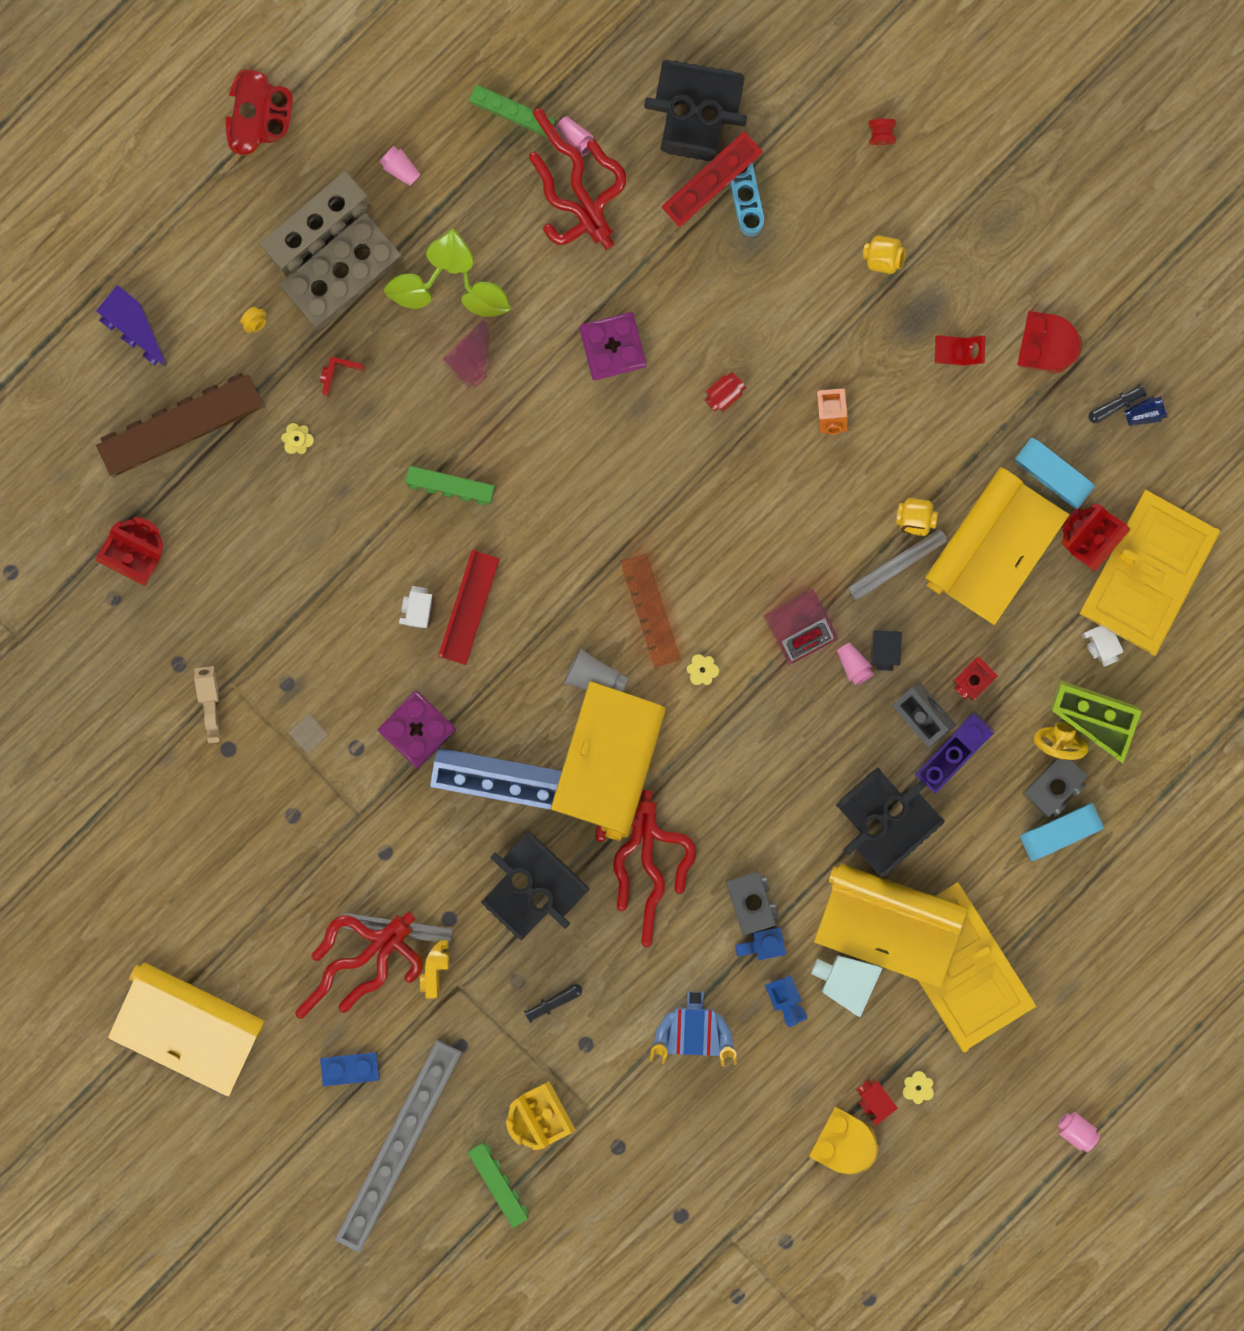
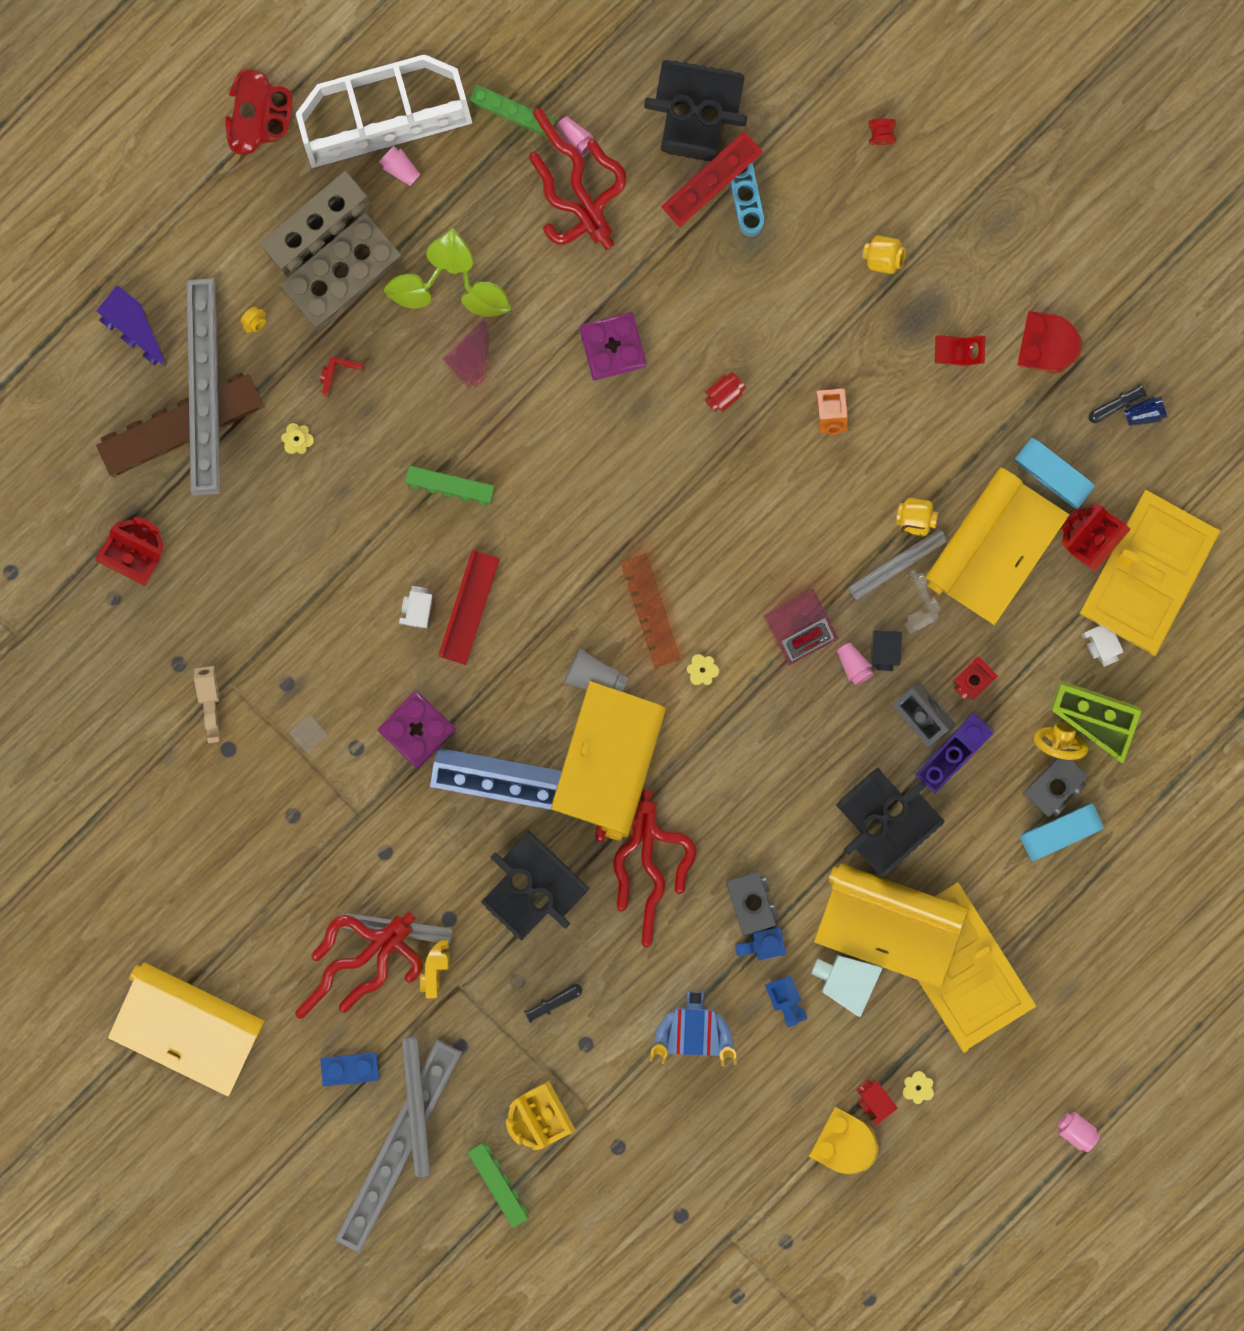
(203, 387): none -> light grey tile
(385, 133): none -> white plate
(416, 1107): none -> light grey axle
(919, 619): none -> clear bracket

